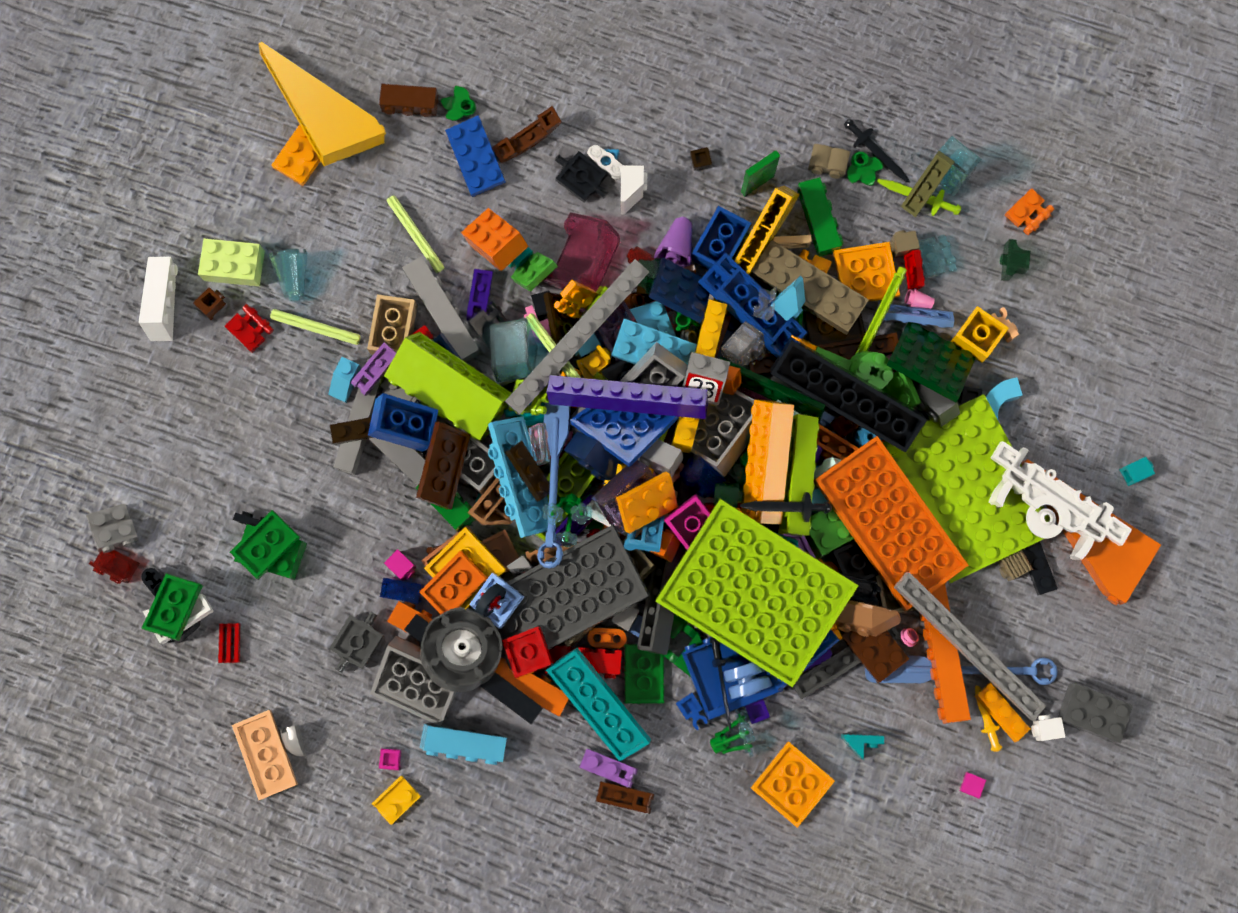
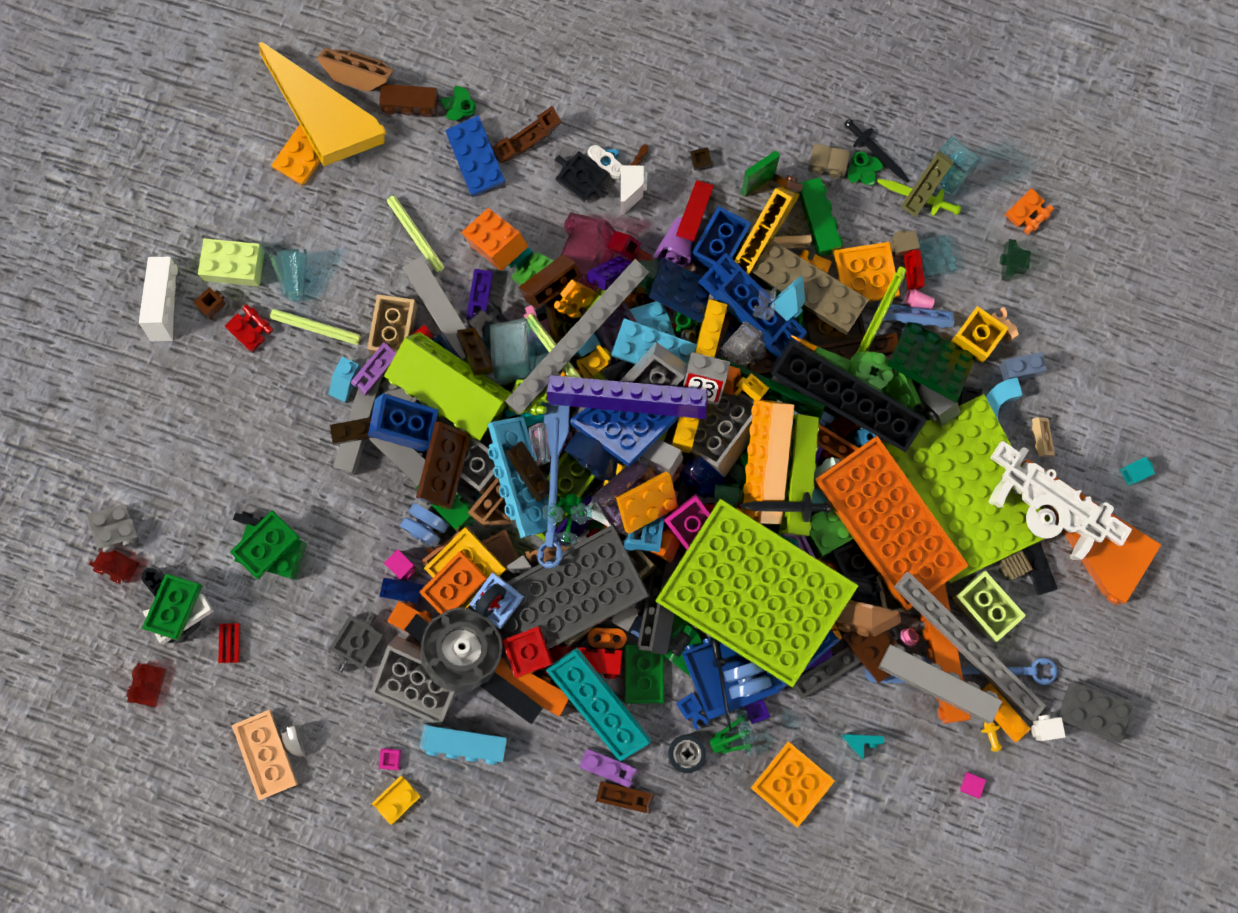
(146, 684): none -> clear red bracket
(354, 69): none -> medium nougat wedge
(424, 525): none -> medium blue wheel
(474, 351): none -> dark brown plate
(550, 281): none -> reddish brown brick
(608, 272): none -> dark purple piece
(624, 245): none -> dark red brick
(638, 158): none -> reddish brown piece
(694, 210): none -> red tile
(697, 756): none -> wheel
(752, 386): none -> yellow bracket
(788, 182): none -> reddish brown plate
(940, 684): none -> light grey brick
(988, 607): none -> yellowish green brick
(1023, 367): none -> sand blue brick
(1043, 437): none -> tan plate

